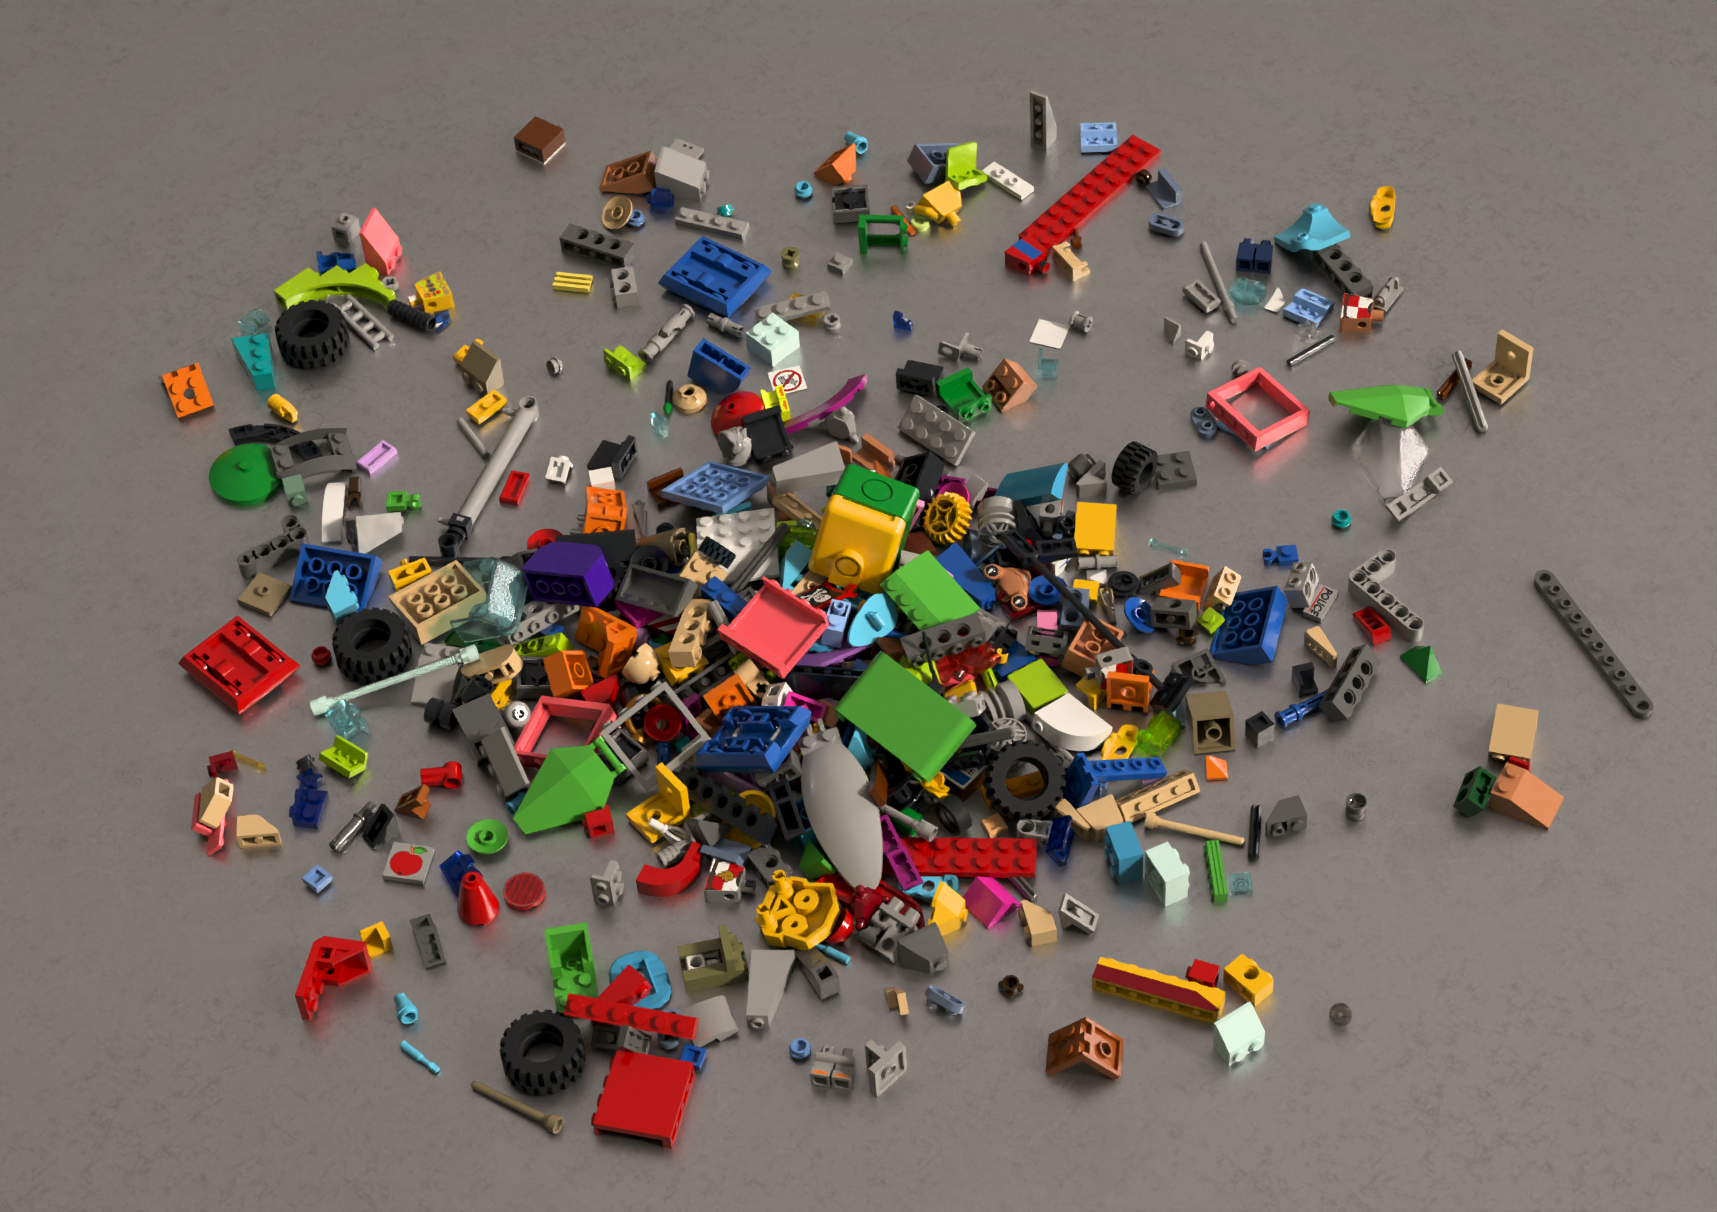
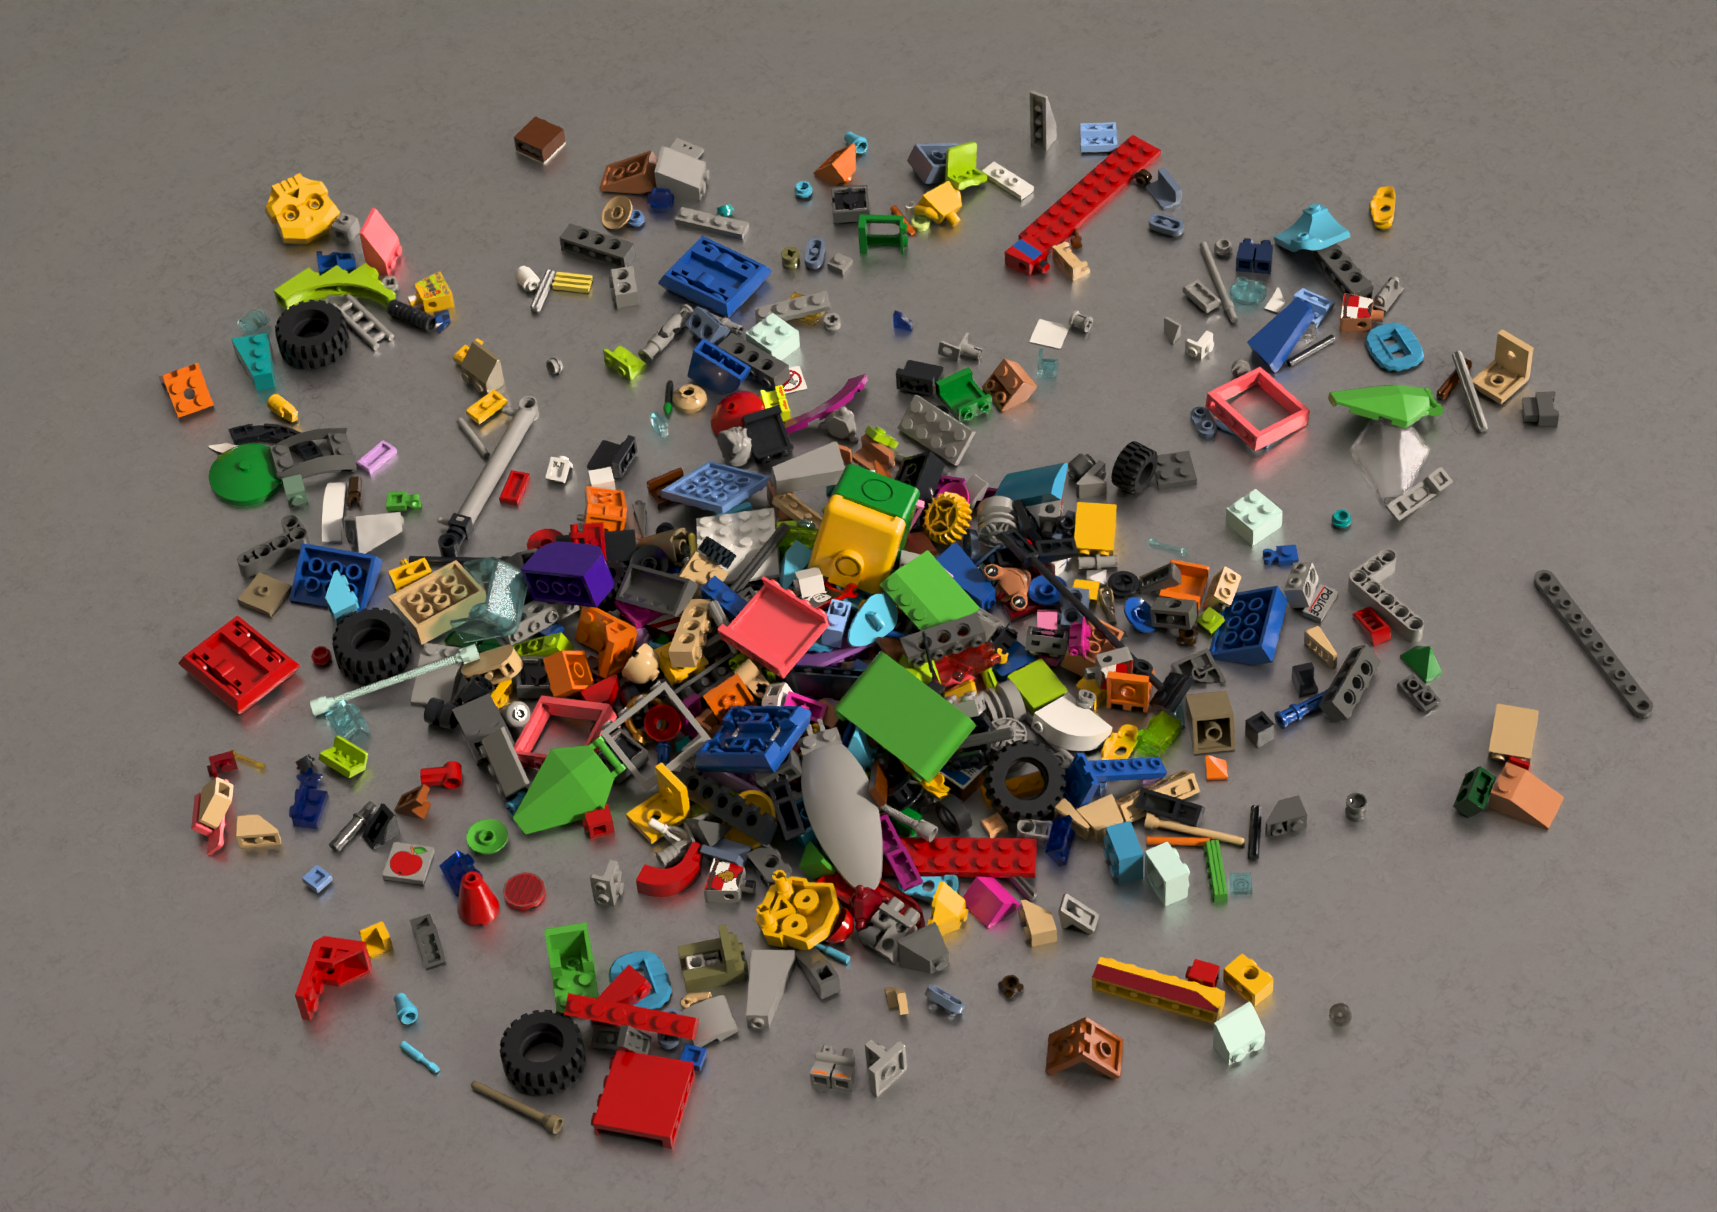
(222, 447): none -> white sticker
(308, 222): none -> yellow brick
(527, 278): none -> white brick
(542, 291): none -> light grey axle
(592, 534): none -> red plate
(693, 998): none -> tan arm
(706, 326): none -> sand blue brick
(764, 367): none -> dark grey brick
(800, 1048): medium blue plate -> none
(809, 582): none -> white brick
(814, 252): none -> sand blue plate
(879, 435): none -> lime plate
(1078, 638): none -> dark pink hinge
(1085, 699): none -> light grey bush
(1170, 807): none -> black slope
(1177, 841): none -> orange bar
(1223, 247): none -> light grey plate
(1254, 517): none -> light aqua brick
(1282, 333): none -> blue slope
(1405, 341): none -> dark azure piece
(1417, 693): none -> dark grey slope
(1540, 409): none -> dark grey piece

